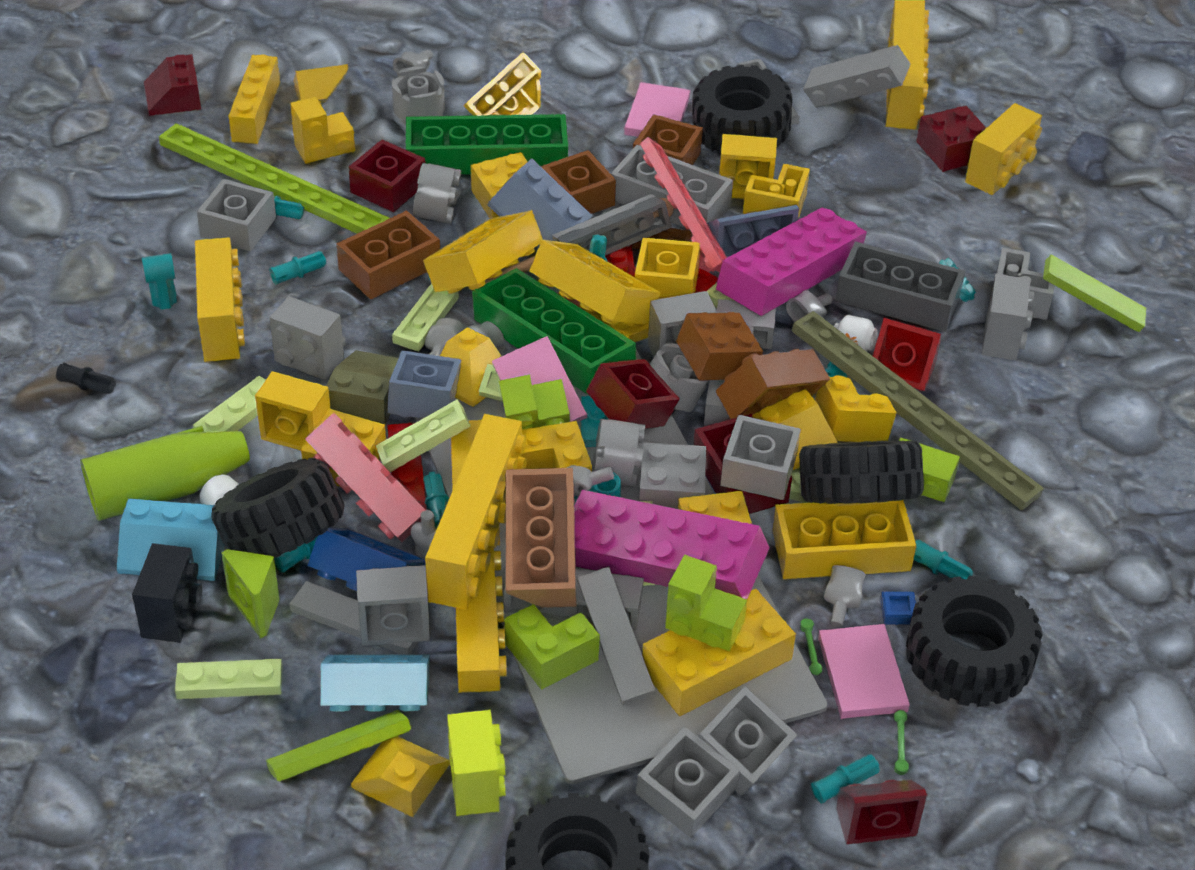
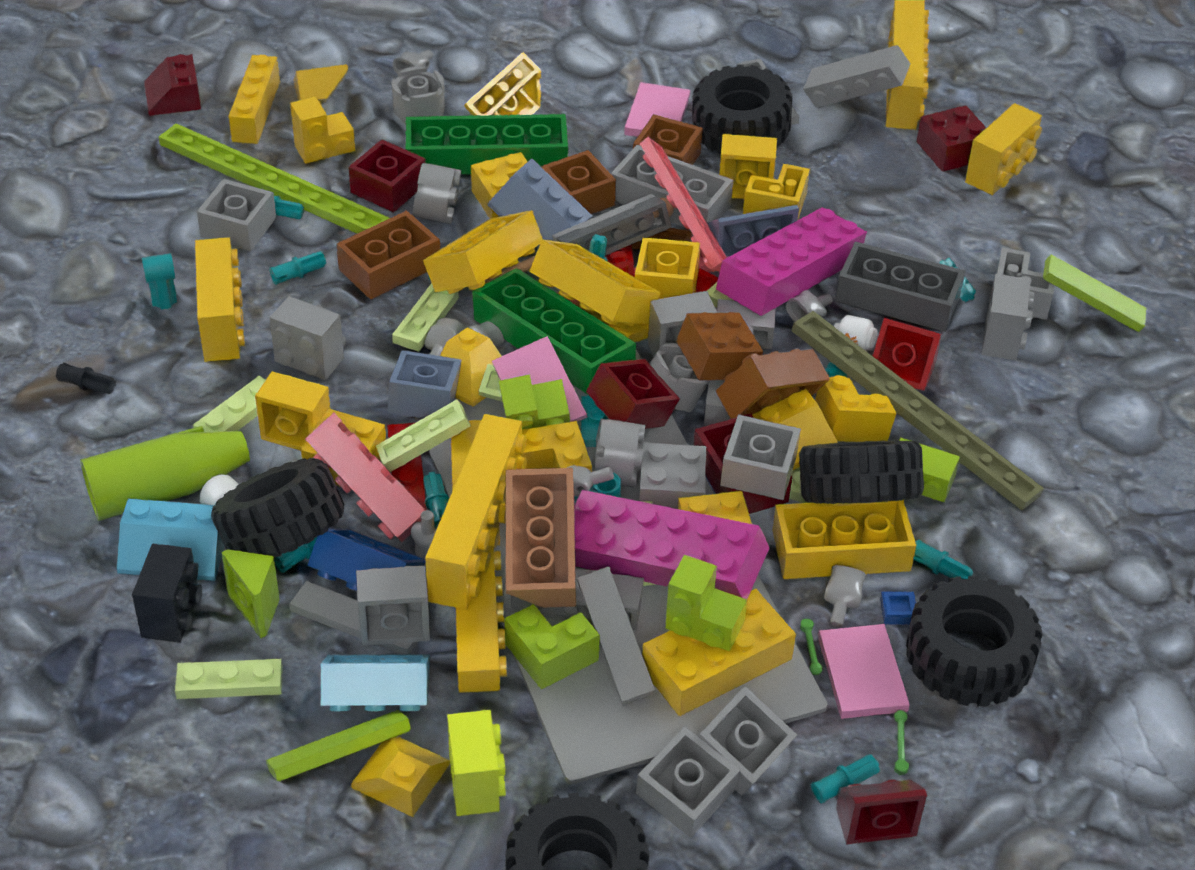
(362, 385): olive slope -> none

